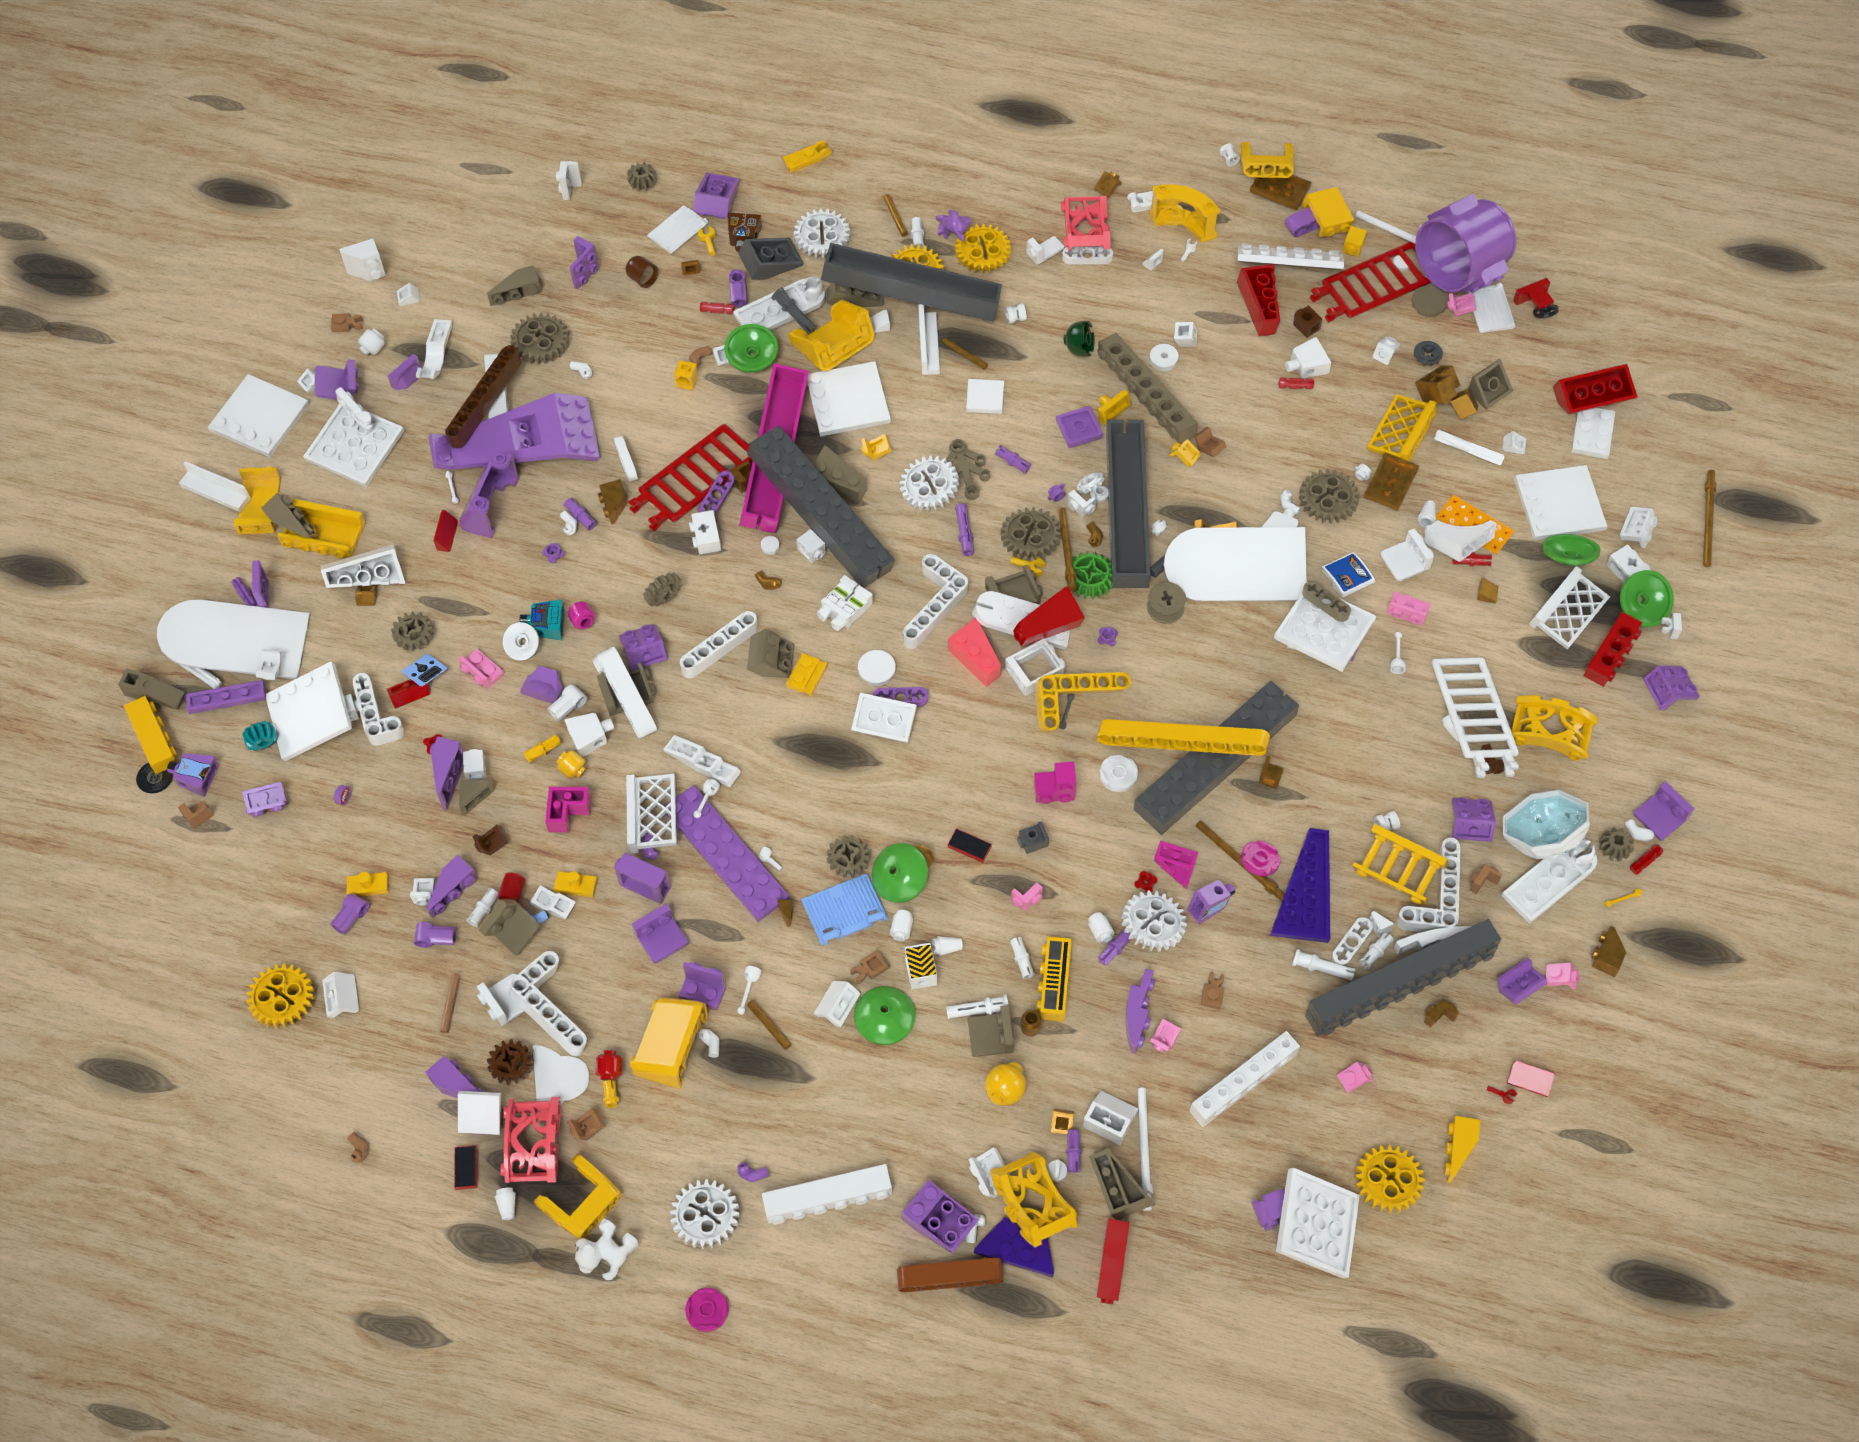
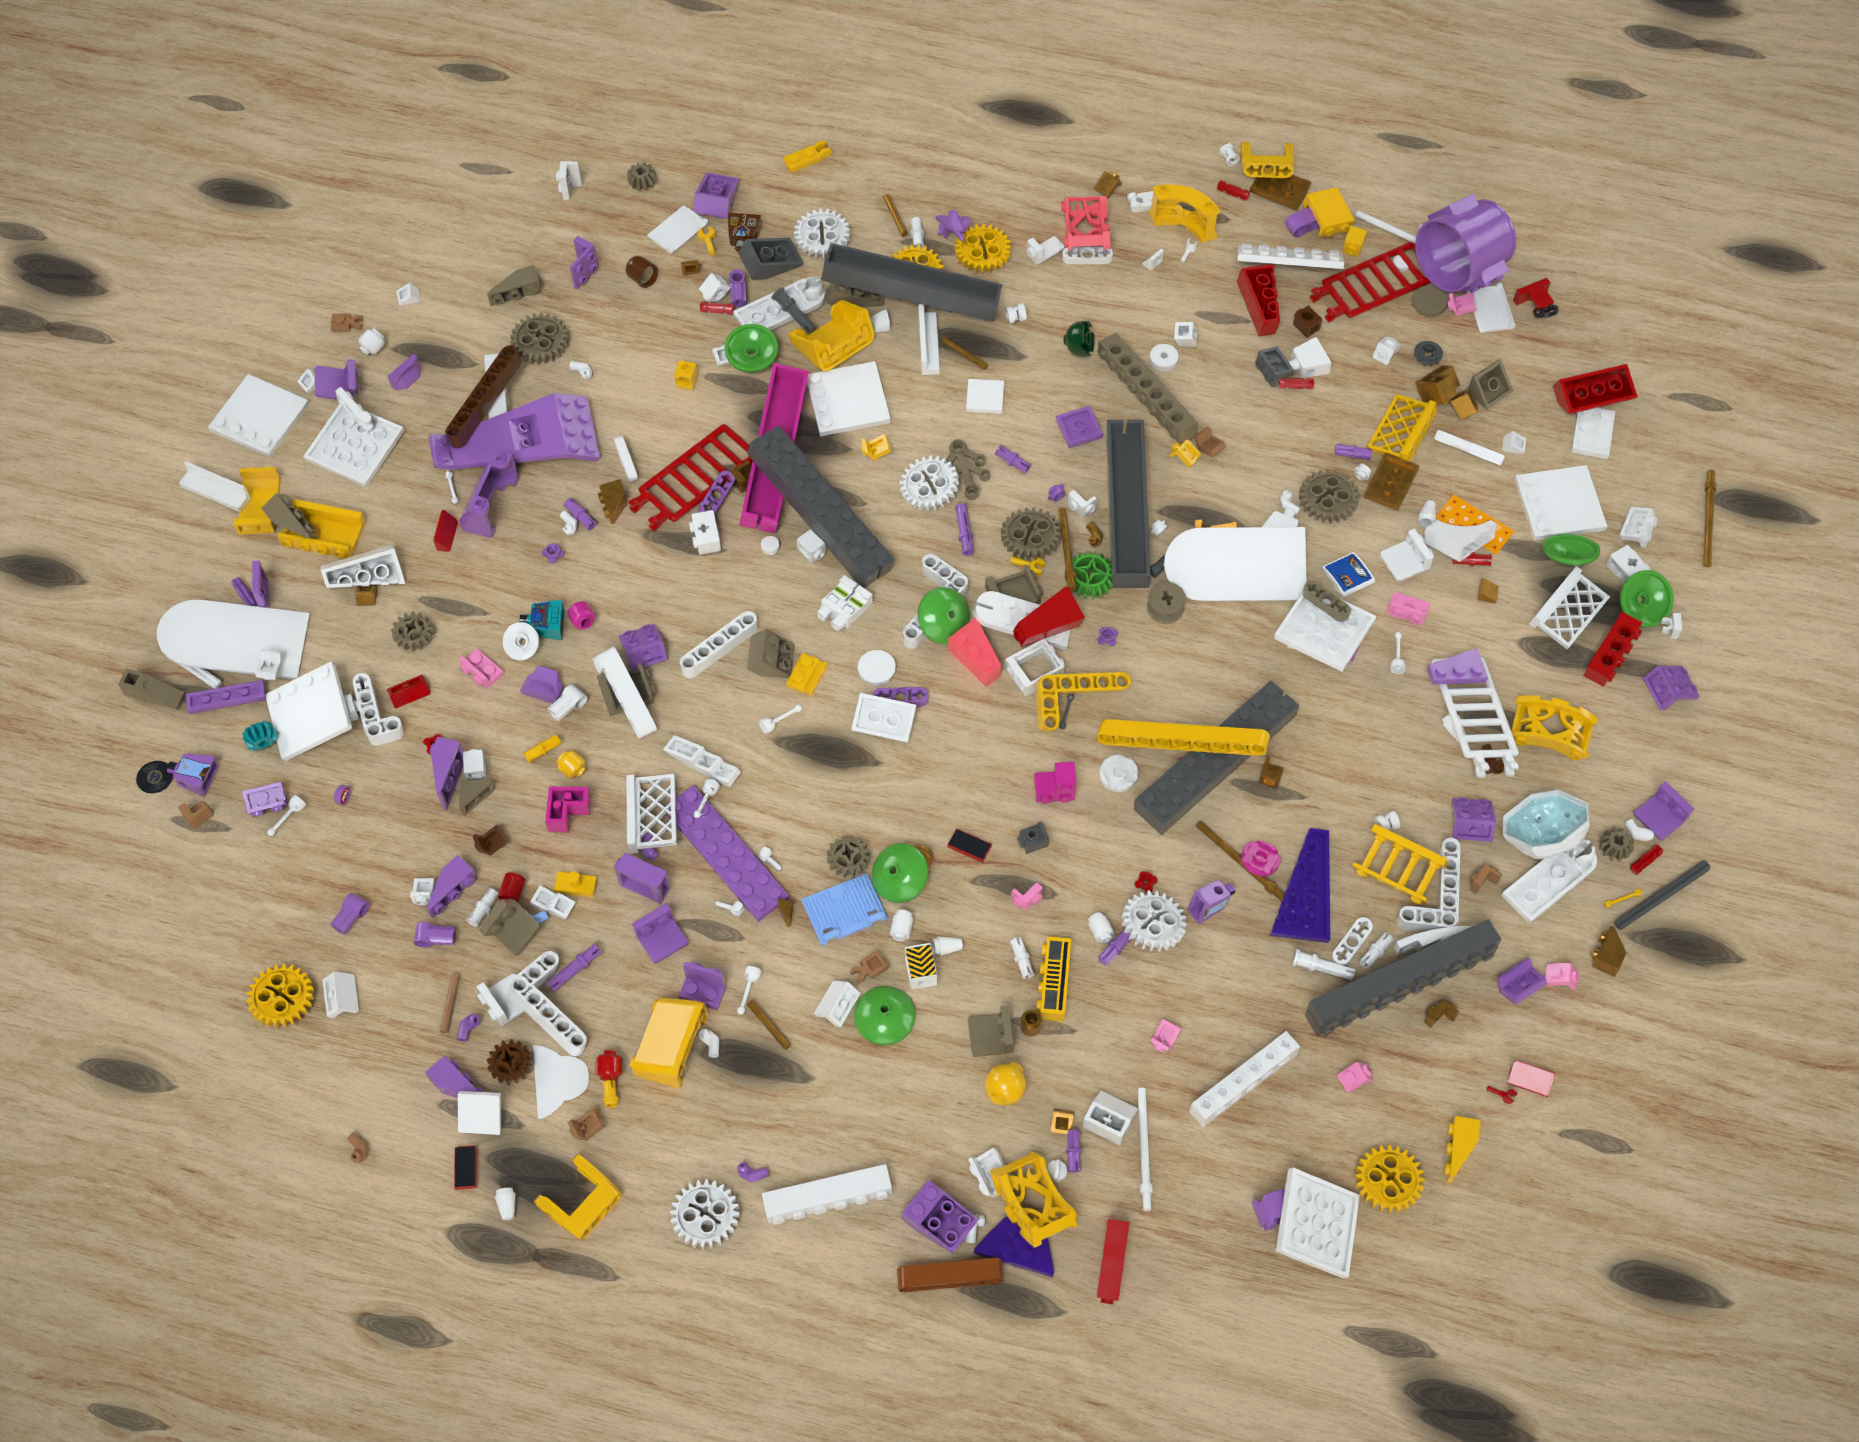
(150, 734): yellow brick -> none
(296, 805): none -> white hinge
(363, 260): white slope -> none
(367, 884): yellow tile -> none
(424, 670): sticker -> none
(435, 349): white piece -> none
(467, 1025): none -> medium lavender arm
(544, 1112): coral fence -> none
(574, 967): none -> medium lavender pin
(588, 732): white torso -> none
(589, 1253): white animal -> none
(662, 589): dark tan gear -> none
(701, 352): medium nougat arm -> none
(706, 1310): dark pink tile -> none
(714, 288): none -> white brick
(736, 909): none -> white hand
(768, 583): pearl gold arm -> none
(768, 724): none -> white hinge
(841, 475): dark tan wedge -> none
(934, 612): none -> bright green dish
(988, 1006): white pin -> none
(1090, 482): white gear -> none
(1100, 497): white plate -> none
(1113, 407): yellow tile -> none
(1119, 1188): dark tan wedge -> none
(1136, 1011): medium lavender slope -> none
(1176, 862): dark pink wing -> none
(1213, 993): medium nougat plate -> none
(1233, 190): none -> red axle
(1273, 365): none -> dark grey bracket
(1353, 451): none -> medium lavender axle
(1380, 924): white slope -> none
(1459, 669): none -> medium lavender wing
(1662, 895): none -> dark grey axle

